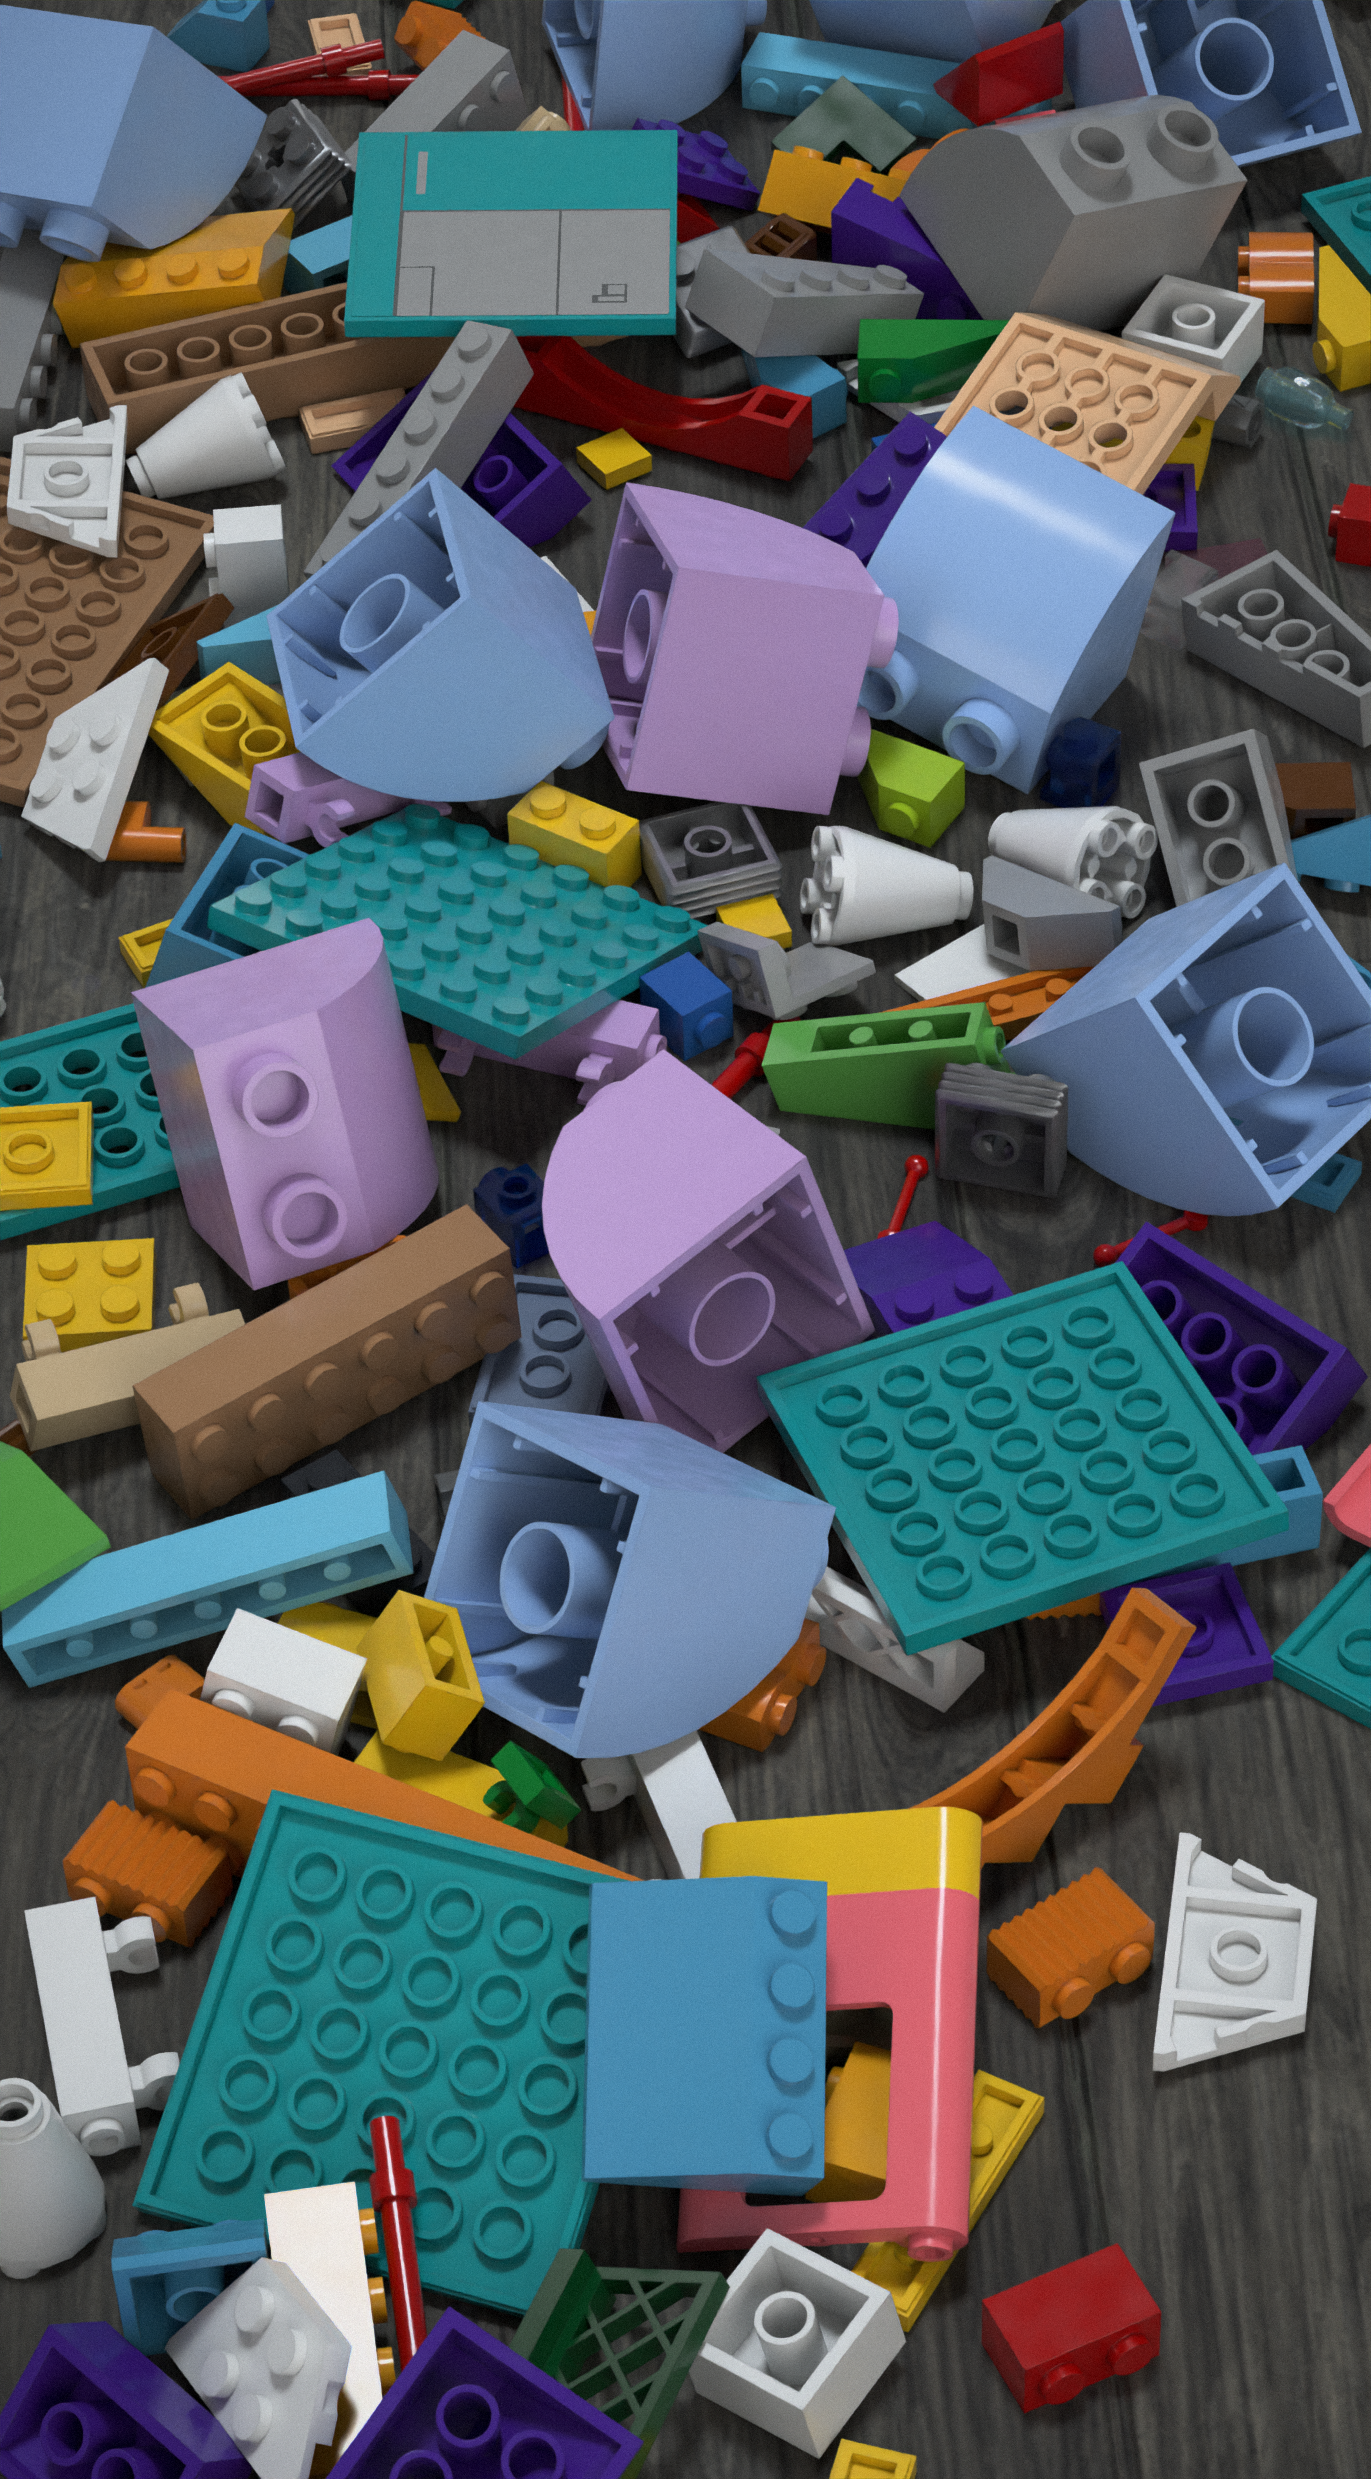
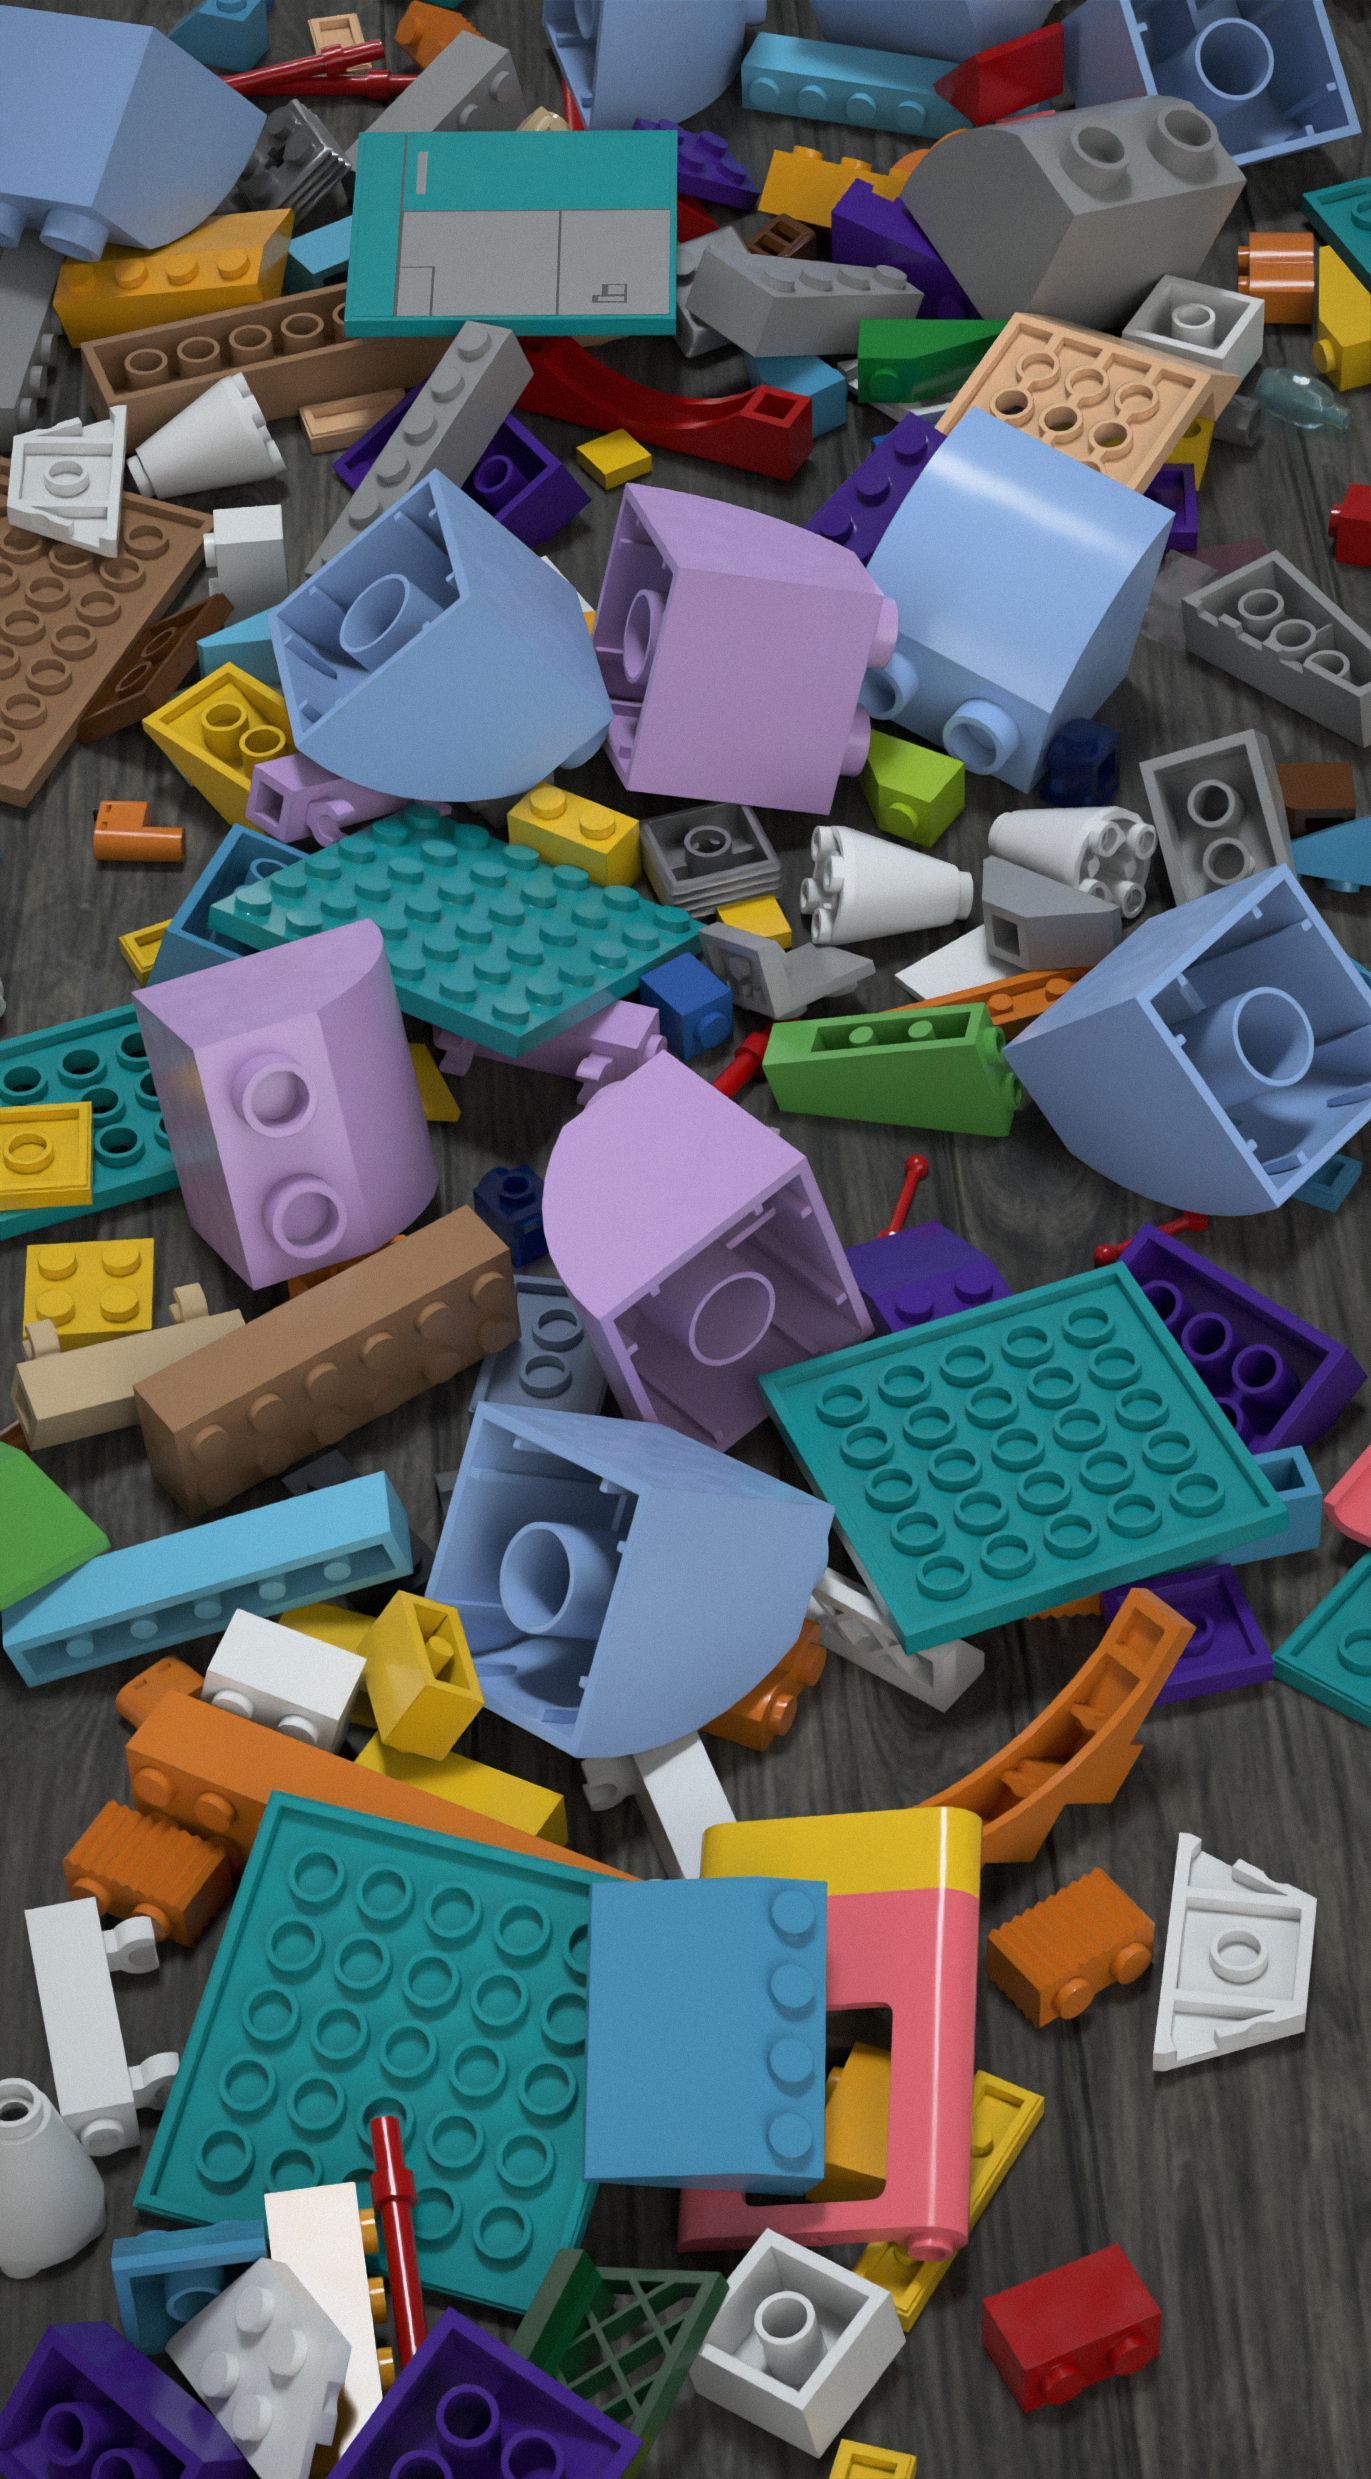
(93, 761): white wing -> none
(532, 1788): green tile -> none
(848, 121): tile -> none
(1001, 1129): flat silver brick -> none

